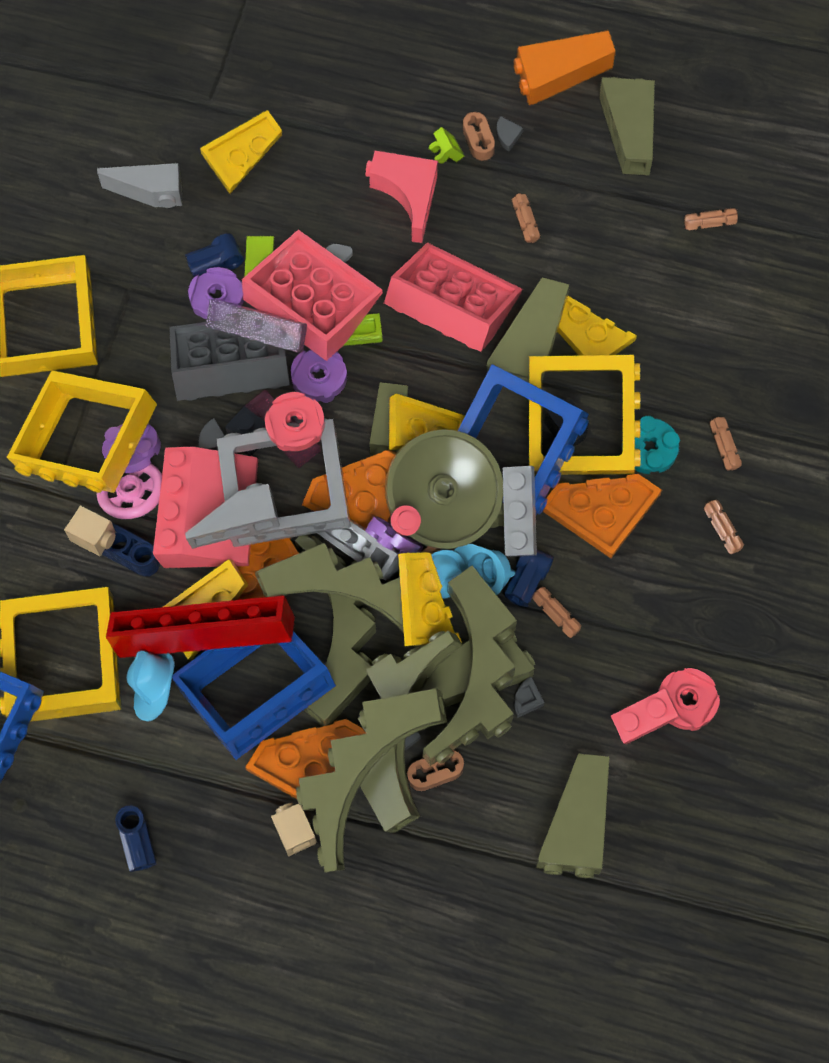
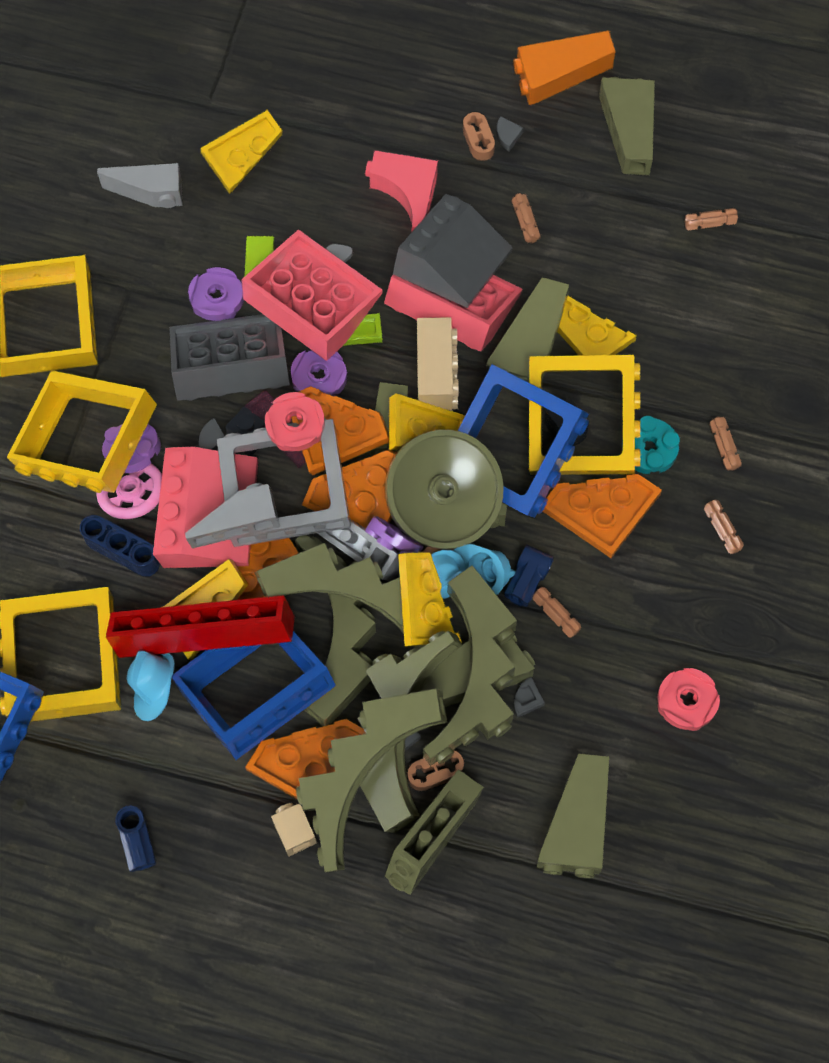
(90, 531): tan brick -> none
(222, 253): dark blue piece -> none
(256, 325): clear purple tile -> none
(355, 426): none -> orange plate
(405, 520): coral plate -> none
(432, 832): none -> olive slope
(437, 362): none -> tan brick
(448, 146): lime tile -> none
(452, 252): none -> dark grey slope
(519, 511): light grey plate -> none
(645, 716): coral plate -> none

